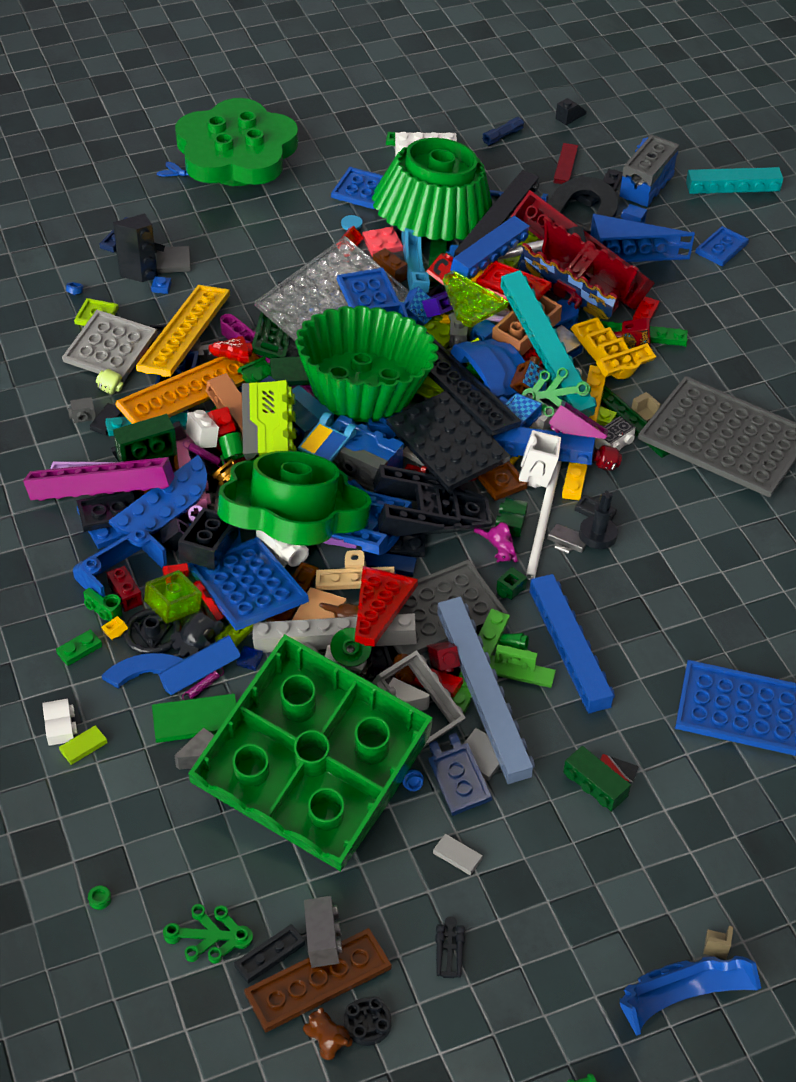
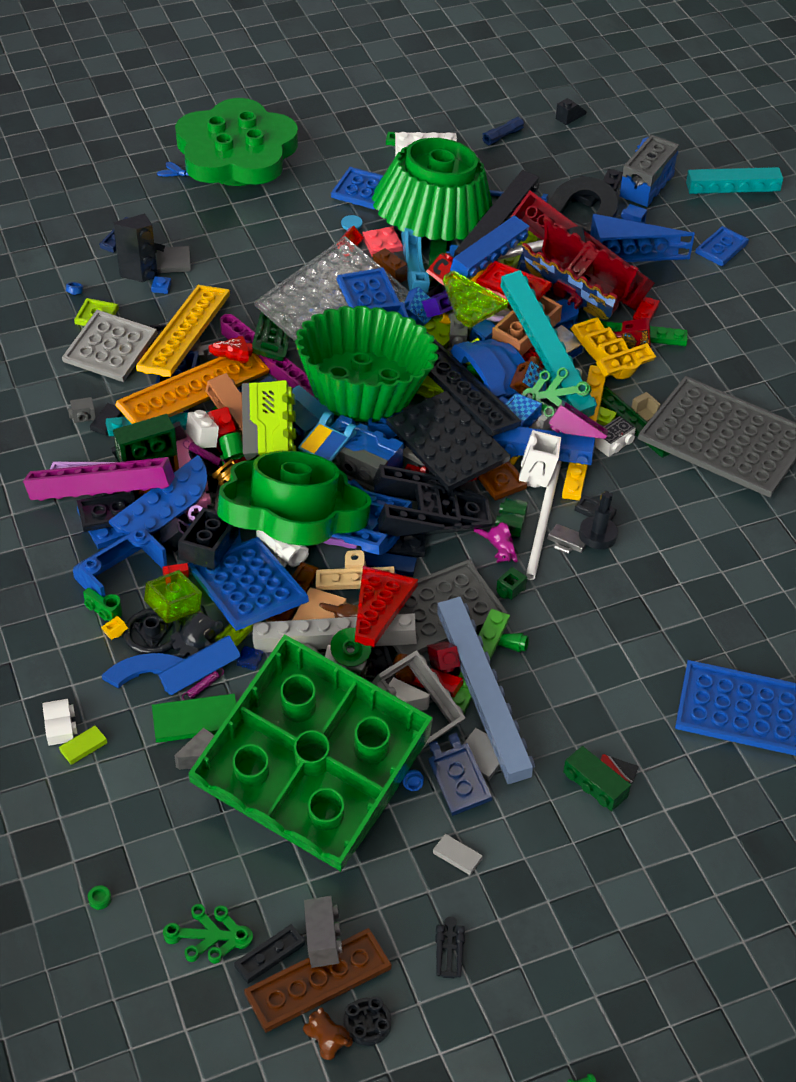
(79, 647): green plate -> none
(109, 381): yellowish green head -> none
(125, 587): dark red brick -> none
(209, 601): red tile -> none
(255, 370): green plate -> none
(288, 369): dark green tile -> none
(521, 666): bright green bracket -> none
(565, 163): dark red tile -> none
(571, 644): blue brick -> none
(607, 457): dark red head -> none
(685, 980): blue windscreen -> none
(718, 943): dark tan panel -> none

